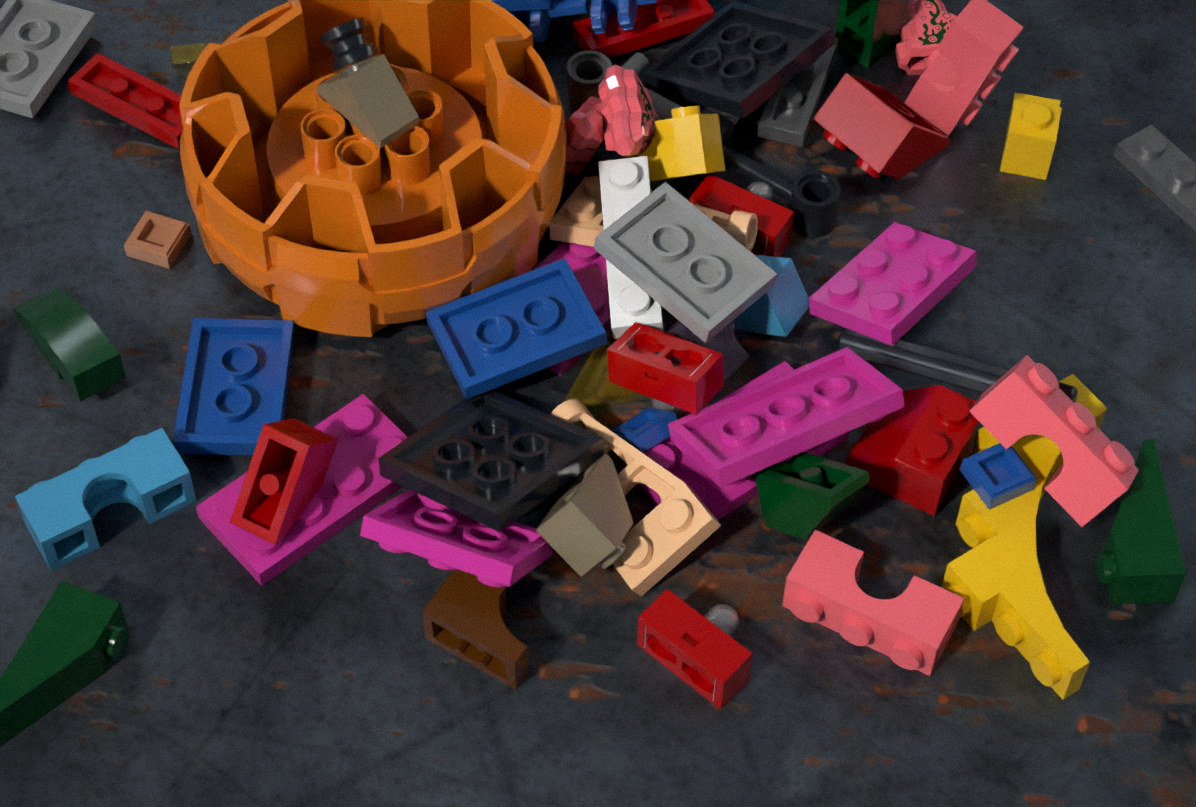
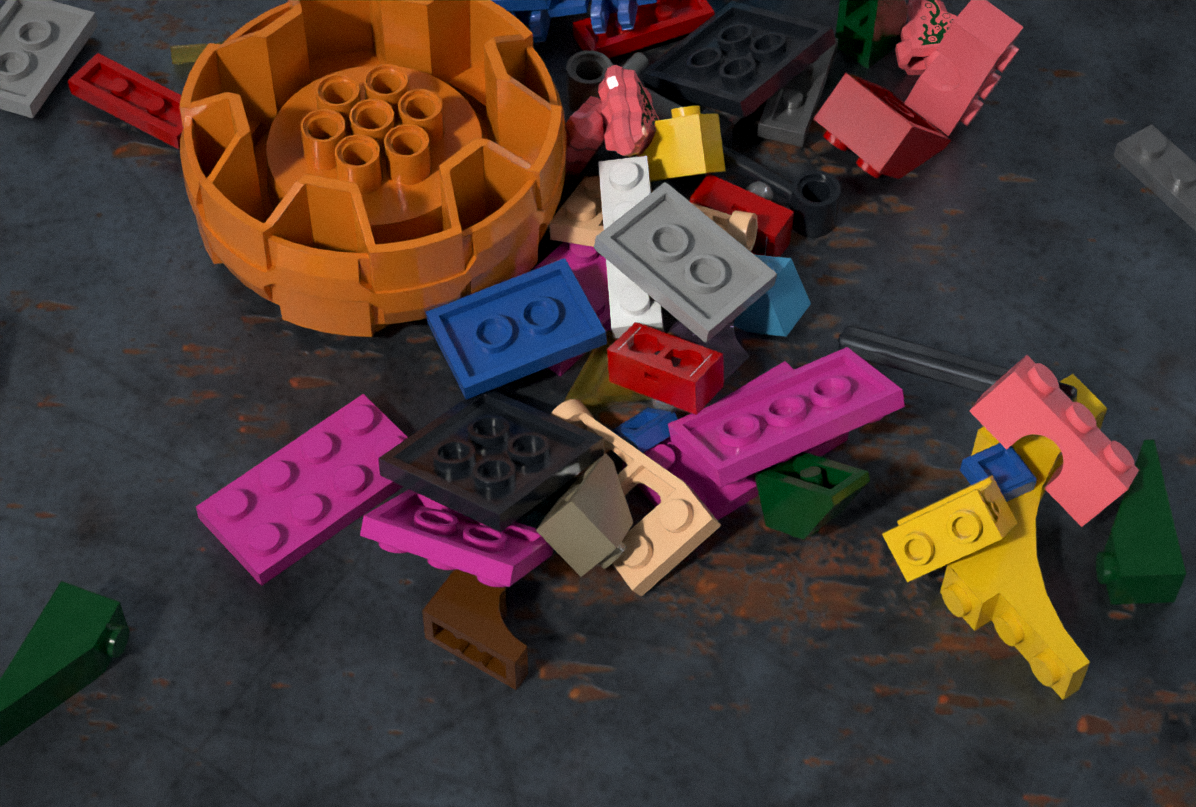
(71, 342): dark green slope -> none
(140, 473): dark azure arch -> none
(157, 239): nougat tile -> none
(233, 384): blue plate -> none
(282, 478): red slope -> none
(349, 44): black wheel -> none
(371, 100): dark tan slope -> none
(696, 646): red piece -> none
(893, 283): dark pink plate -> none
(906, 628): coral arch -> none
(918, 448): red slope -> none
(950, 529): none -> yellow hinge
(1031, 136): yellow arch -> none

